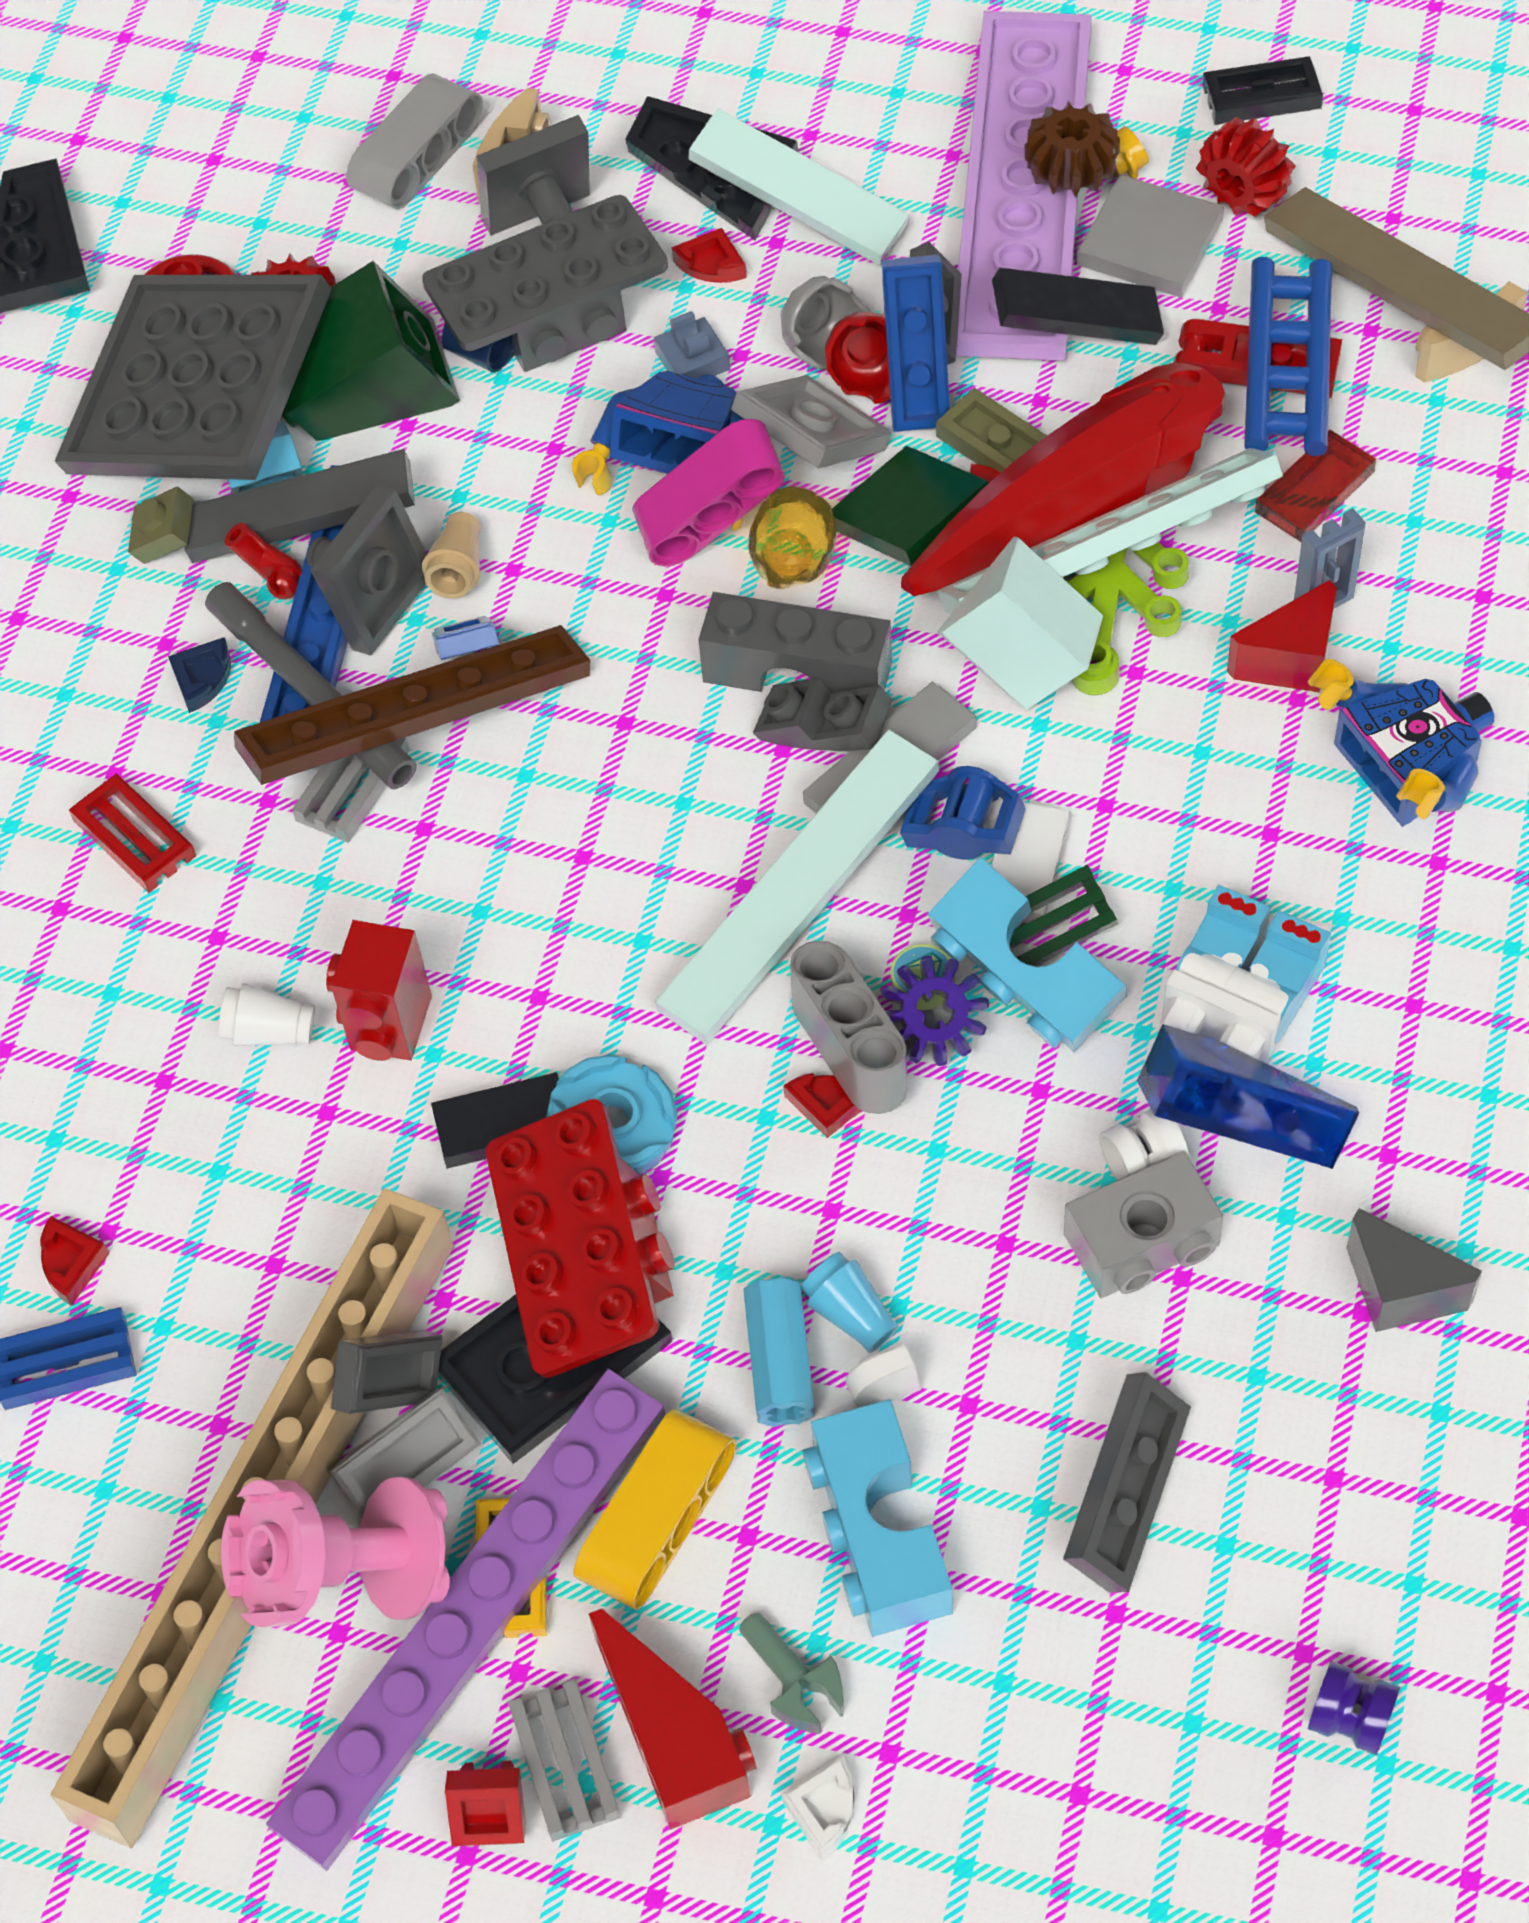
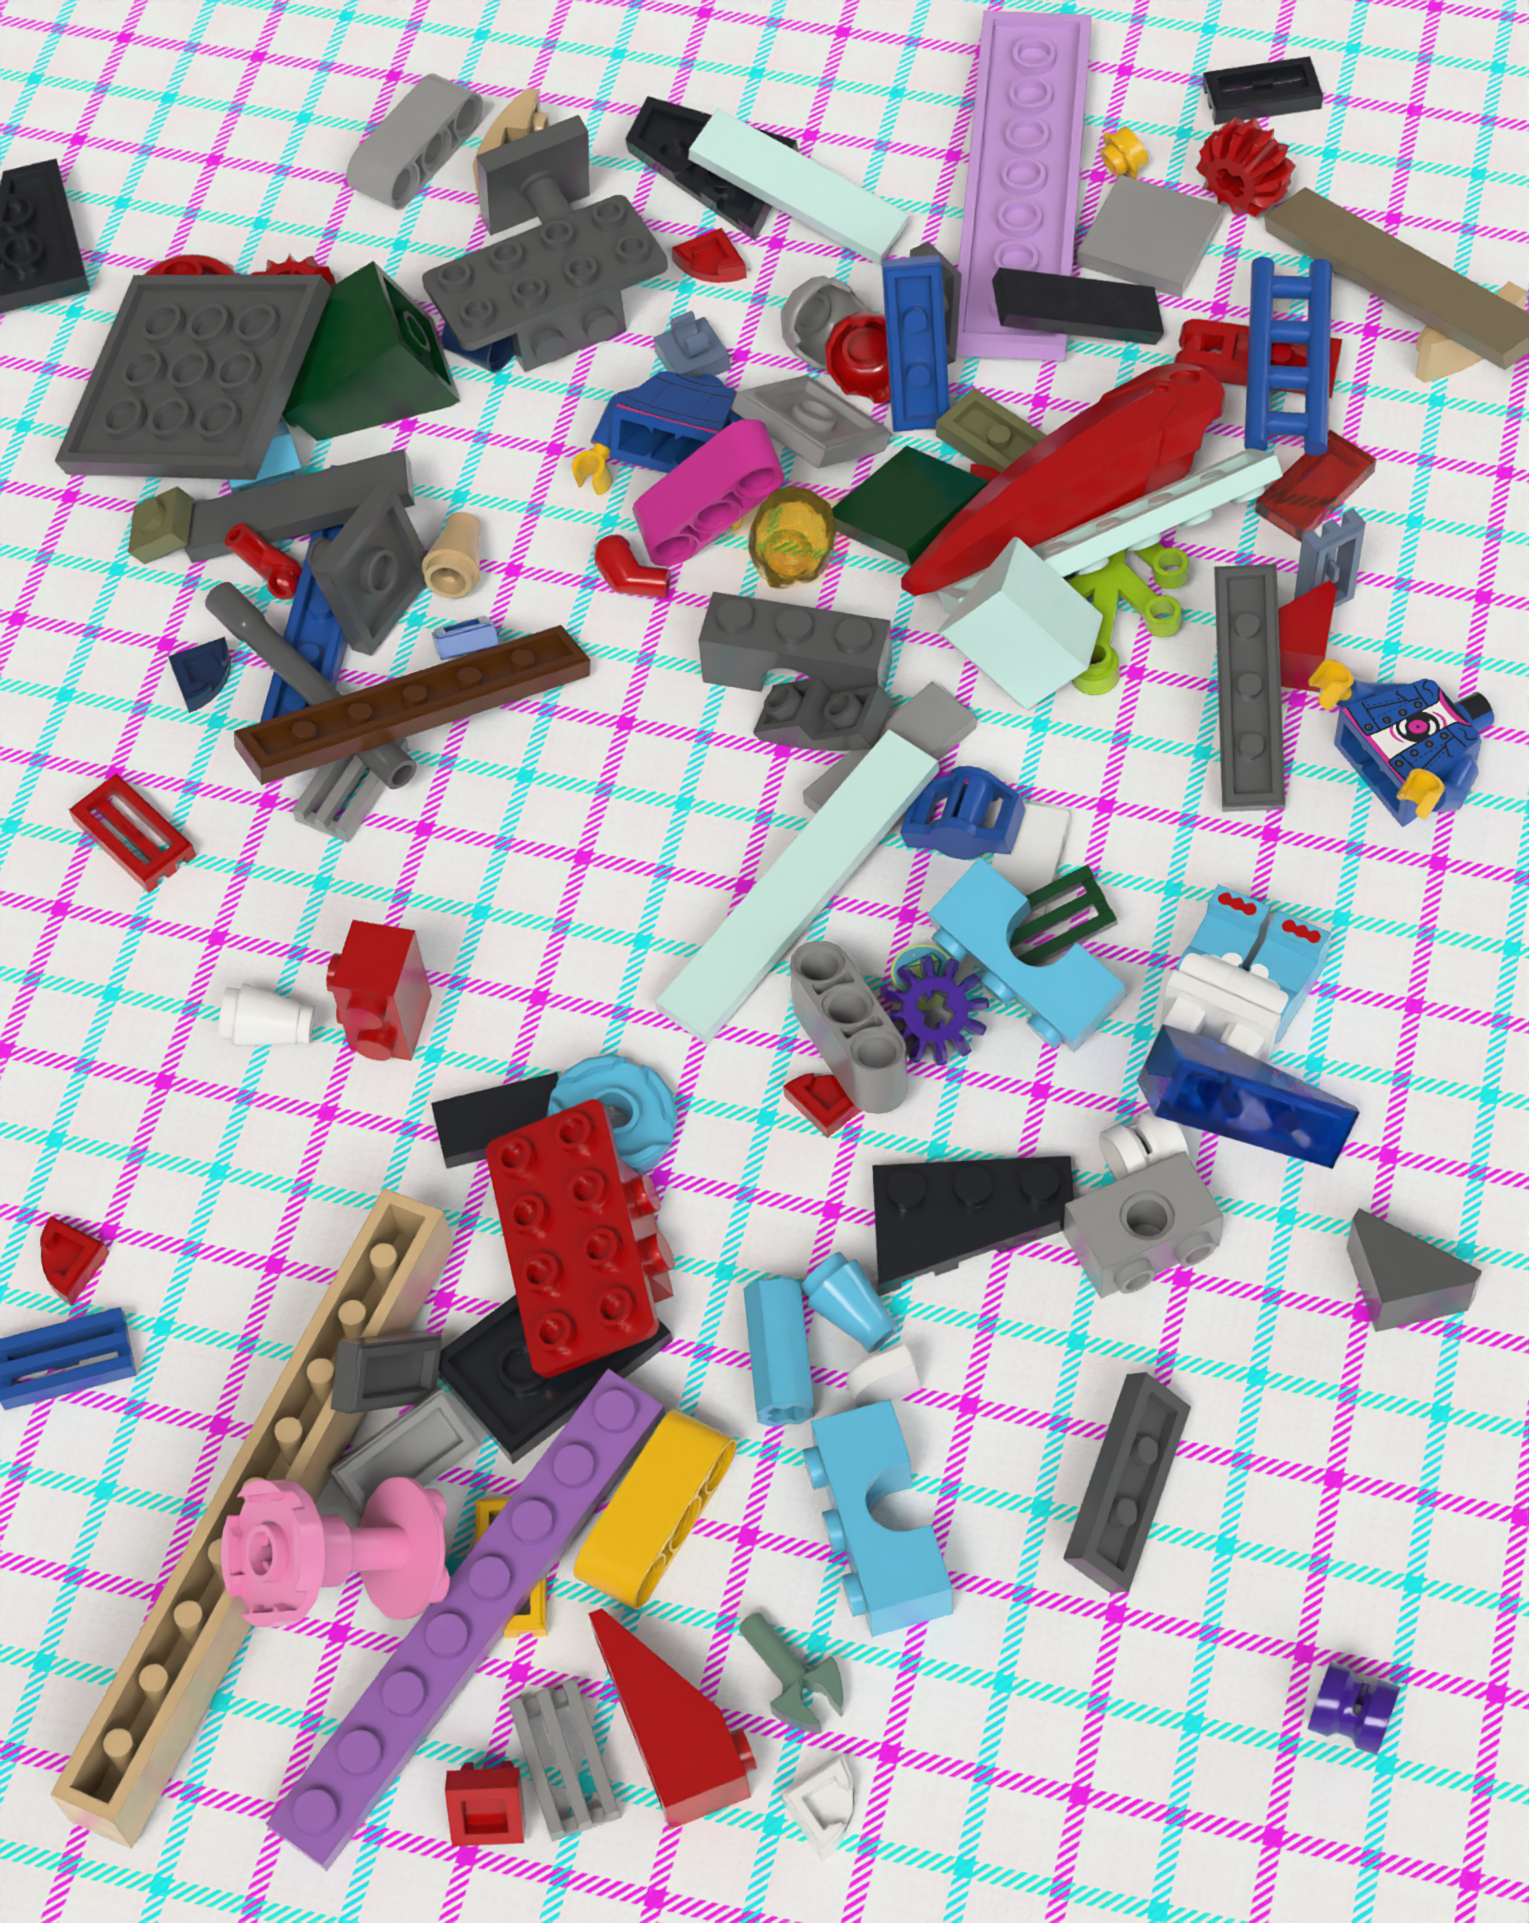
(625, 574): none -> red arm
(960, 1209): none -> black wing
(1072, 148): reddish brown gear -> none
(1249, 688): none -> dark grey tile

